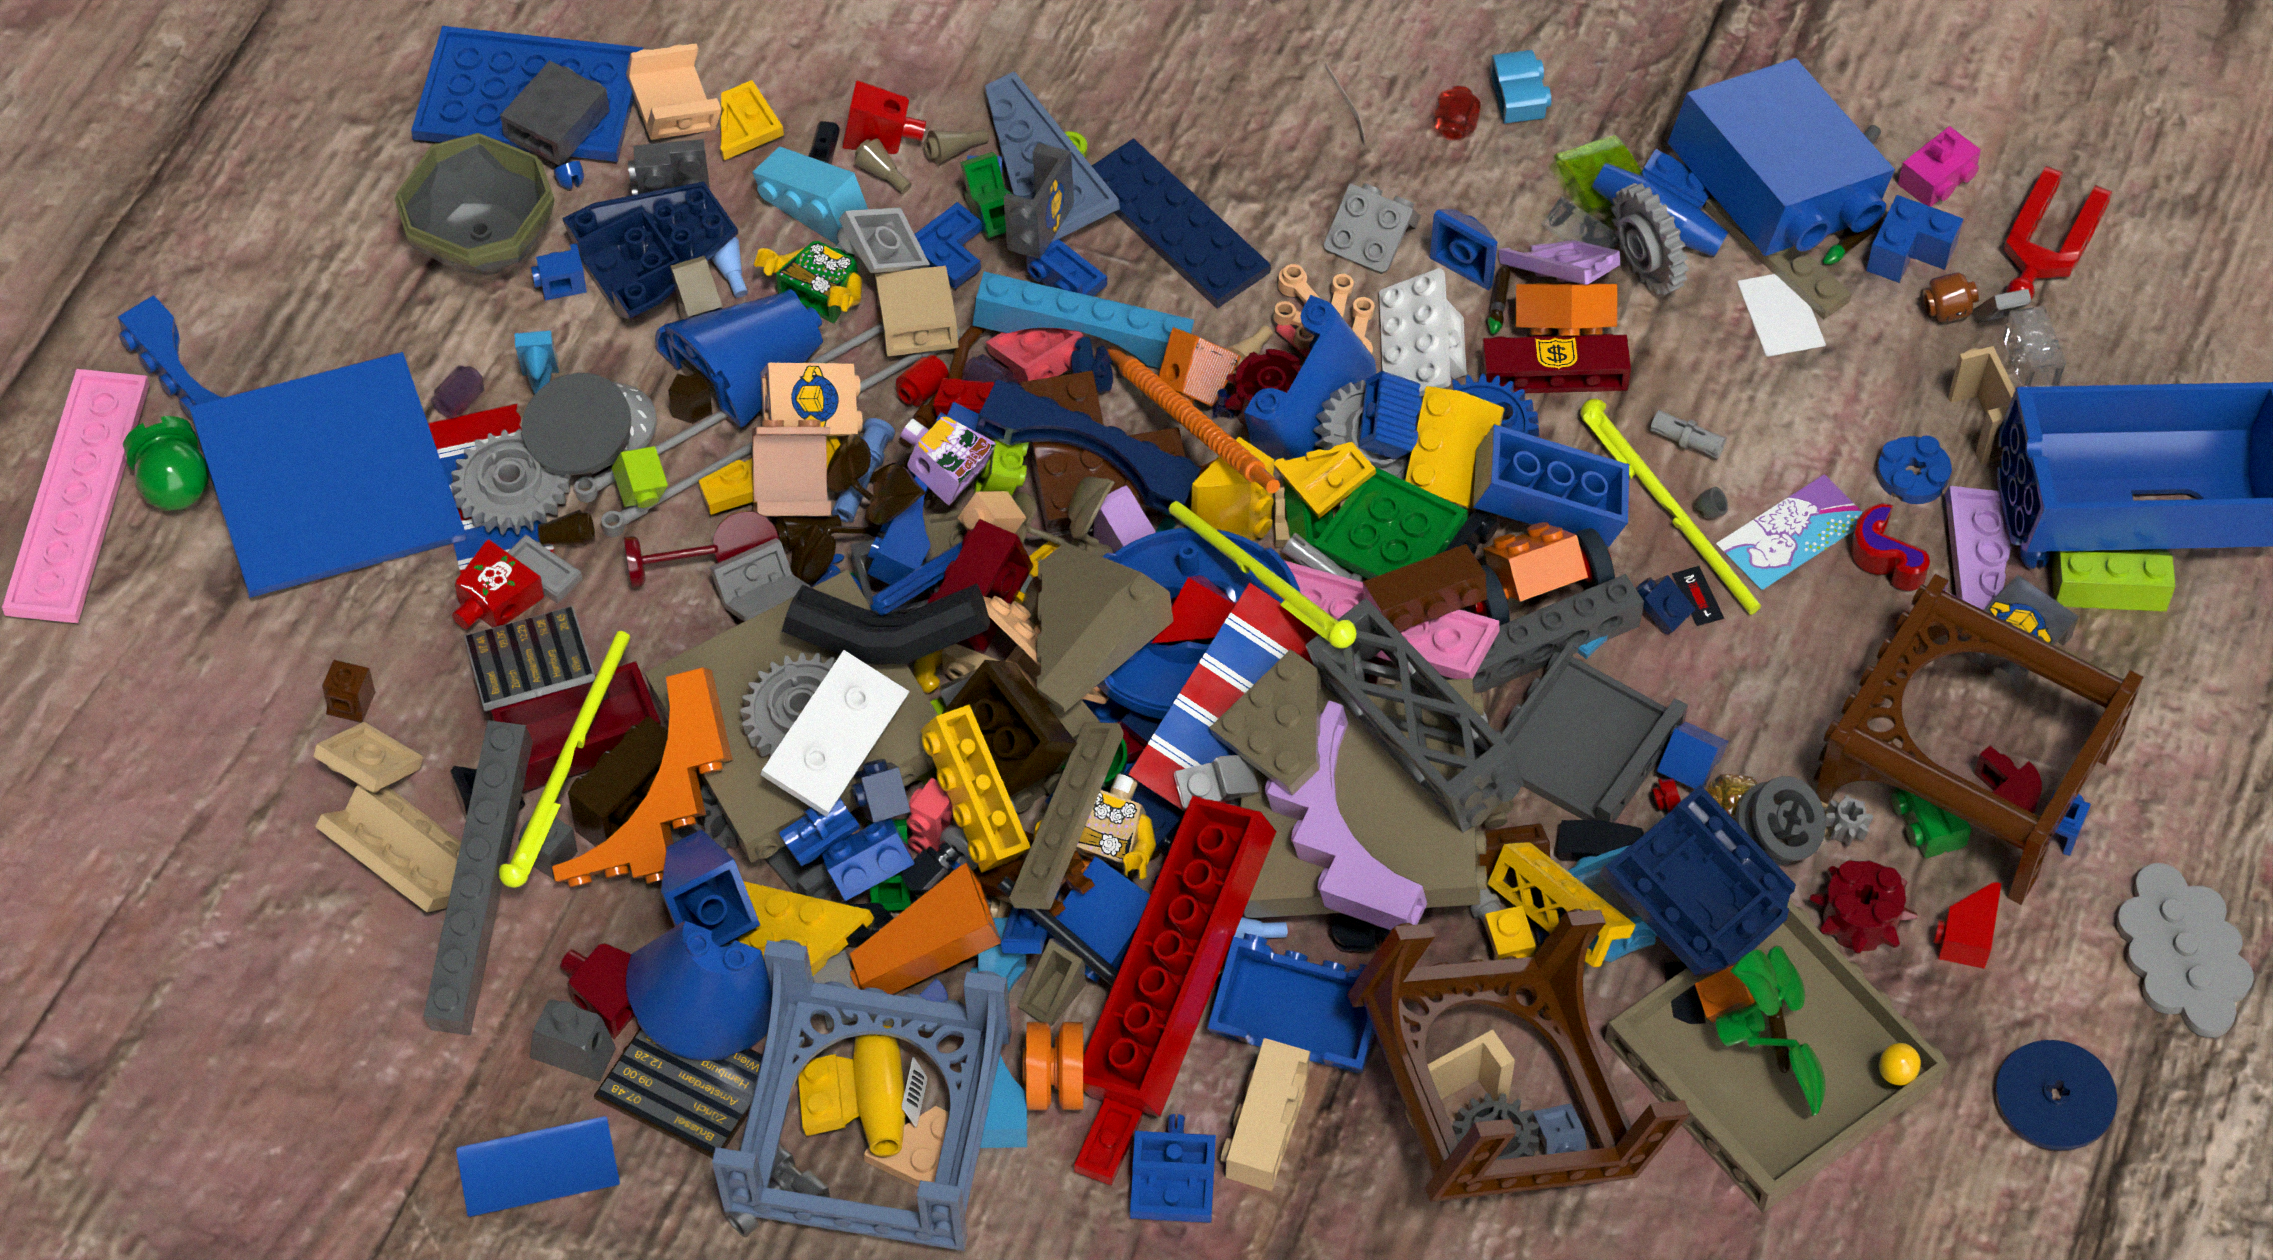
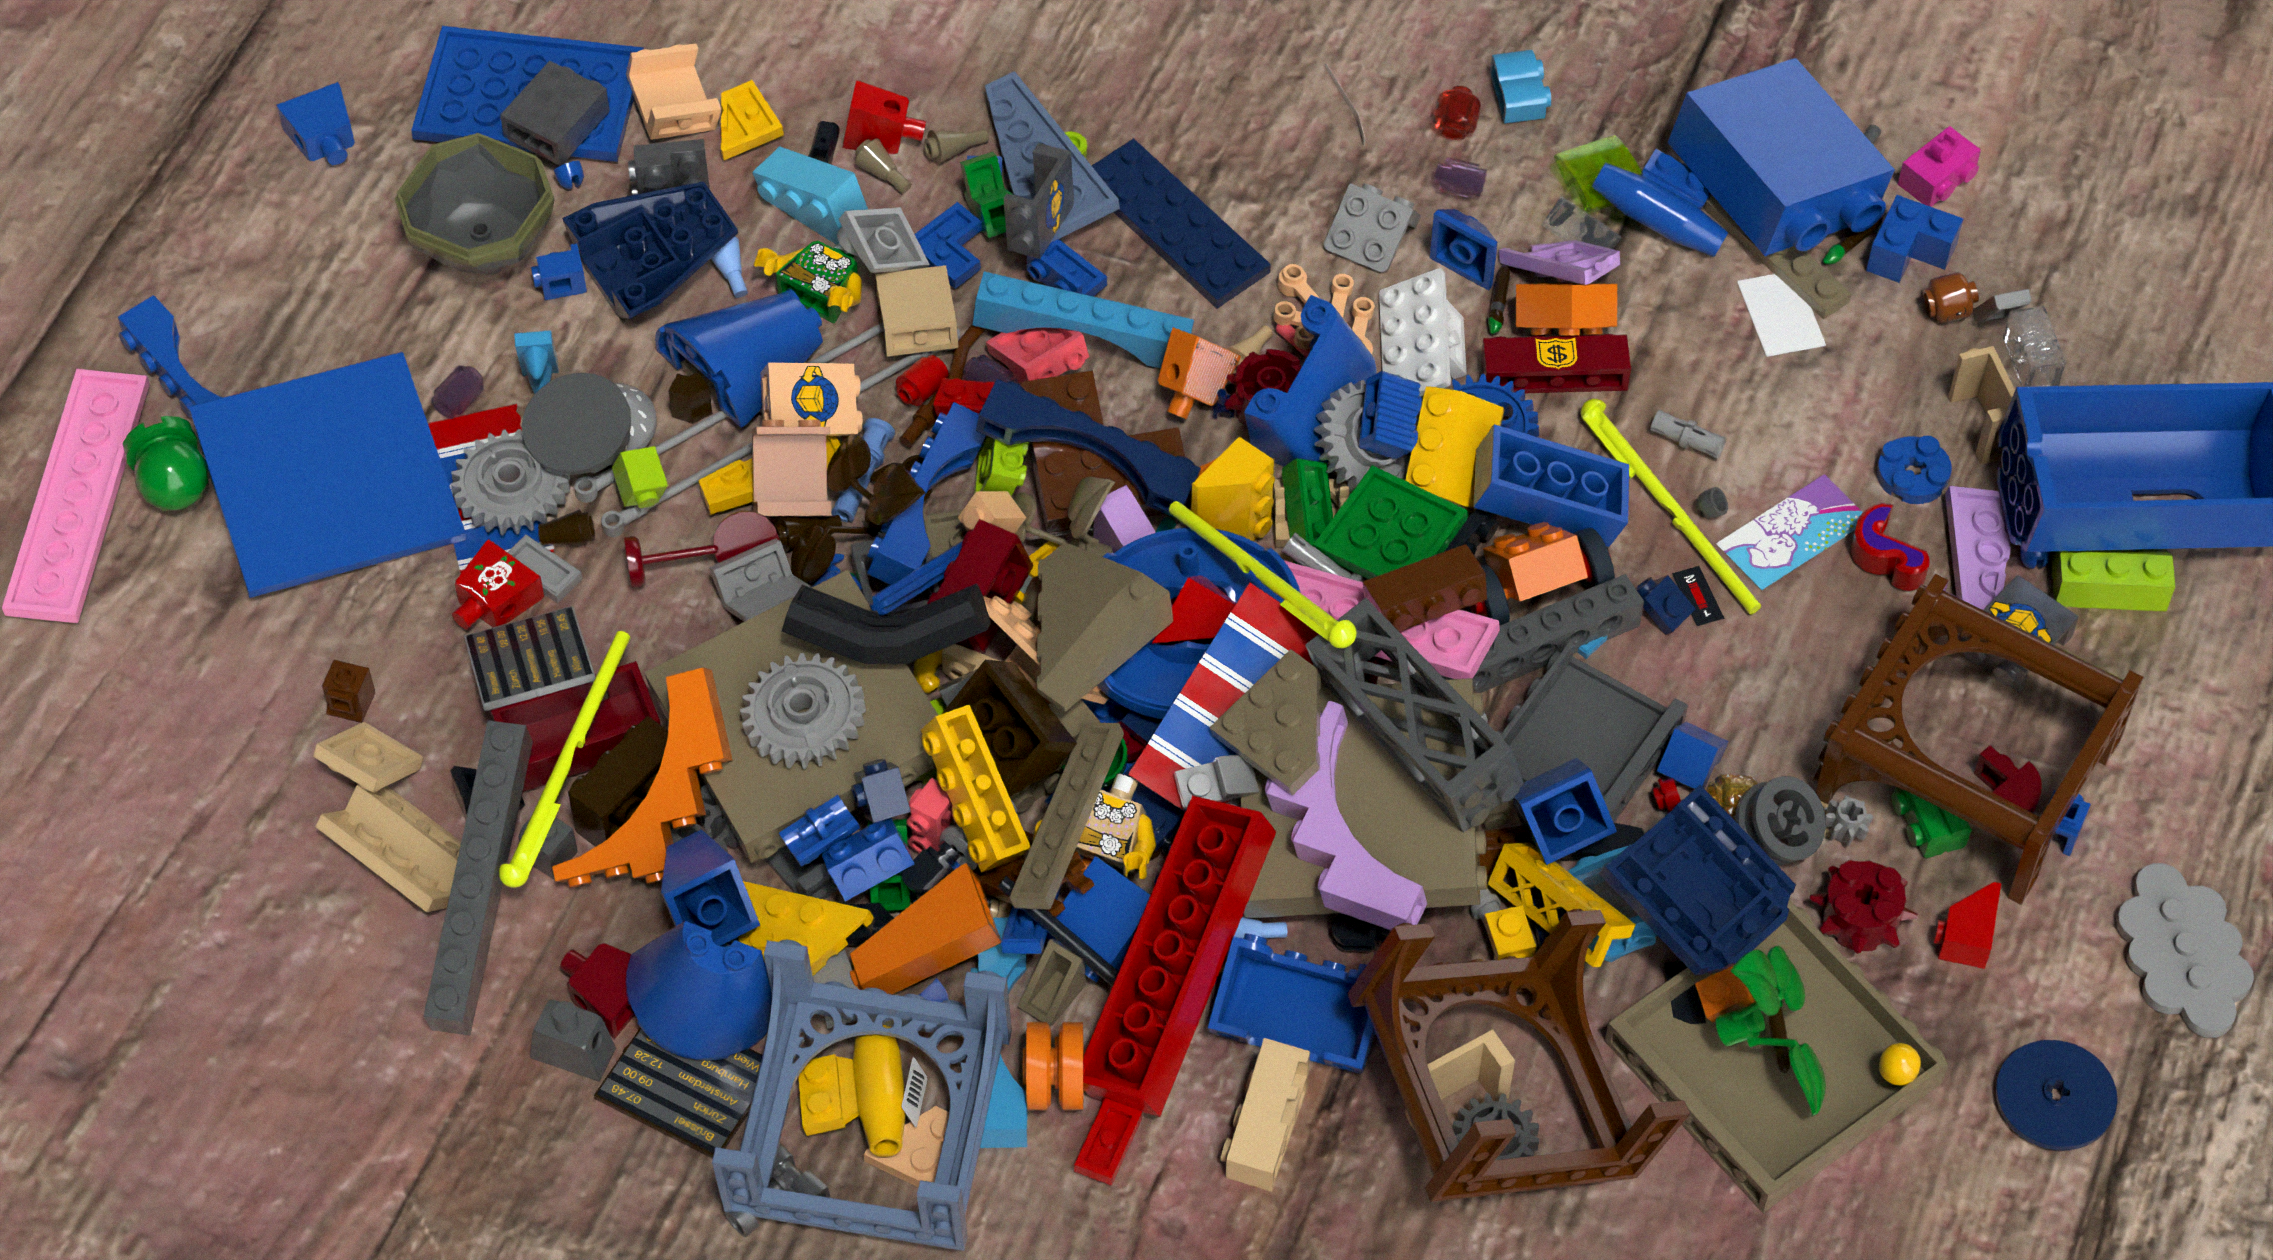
(318, 124): none -> blue torso
(537, 1166): blue sticker -> none
(695, 288): dark tan slope -> none
(834, 733): white plate -> none
(946, 455): torso -> none
(1084, 361): dark blue piece -> none
(1173, 1175): blue plate -> none
(1193, 420): orange hose -> none
(1326, 475): yellow wing -> none
(1460, 177): none -> clear purple brick
(1560, 1129): sand blue bracket -> none
(1563, 810): none -> blue slope
(1649, 238): light grey gear -> none
(2039, 261): red piece -> none

